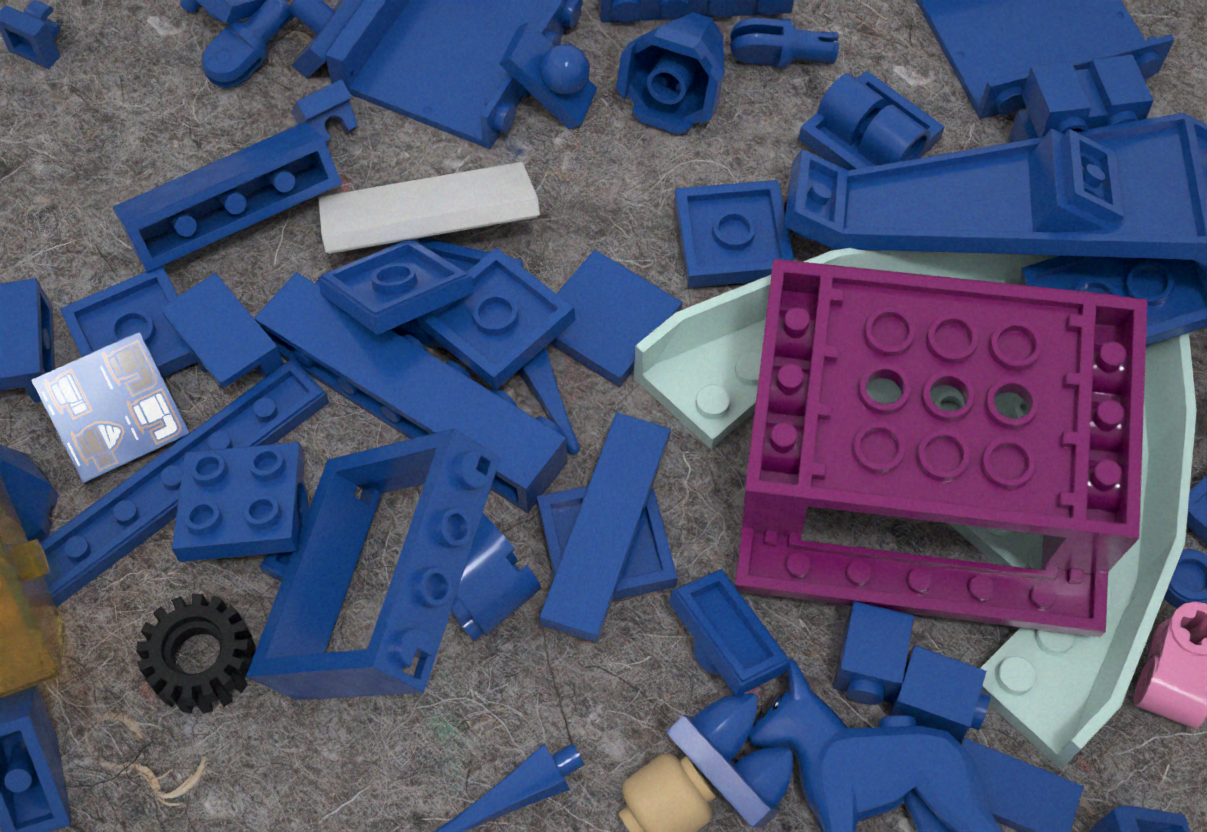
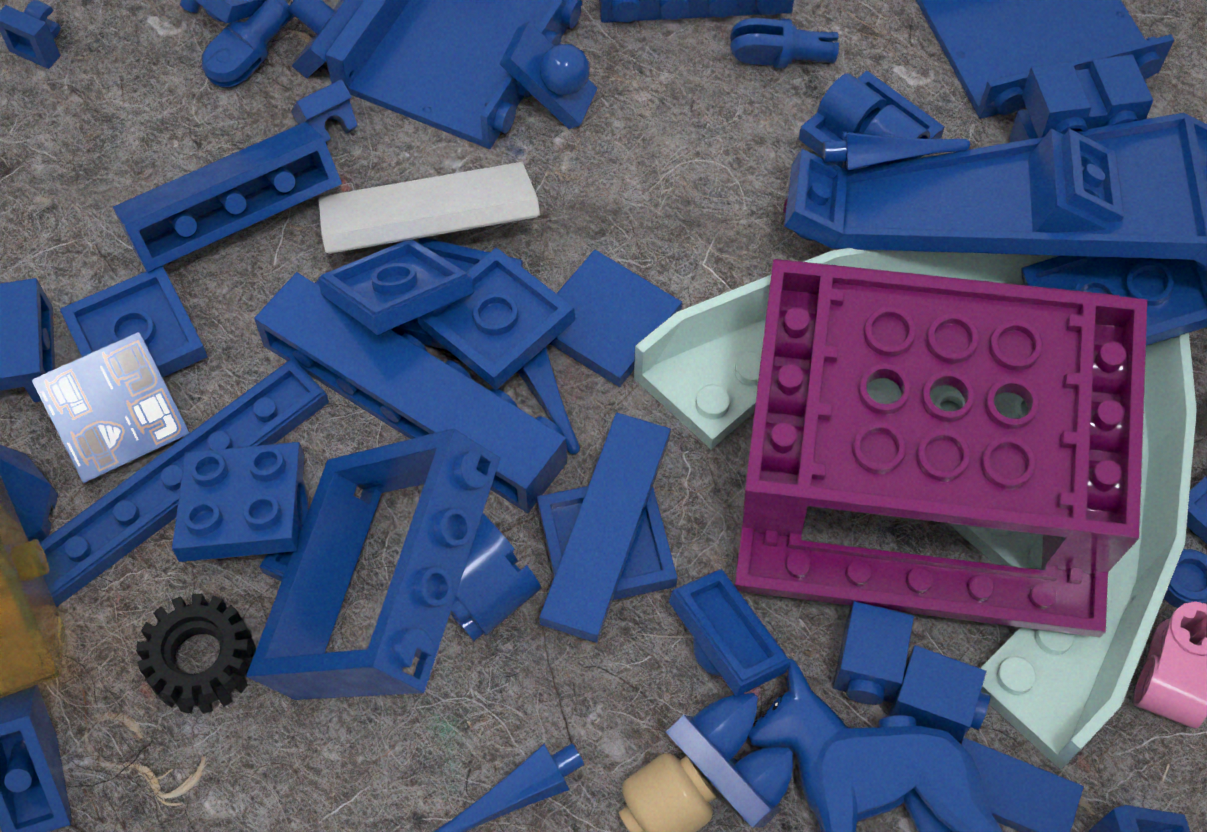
(221, 332): blue panel -> none
(674, 73): blue cone -> none
(731, 232): blue plate -> none
(864, 150): none -> blue piece

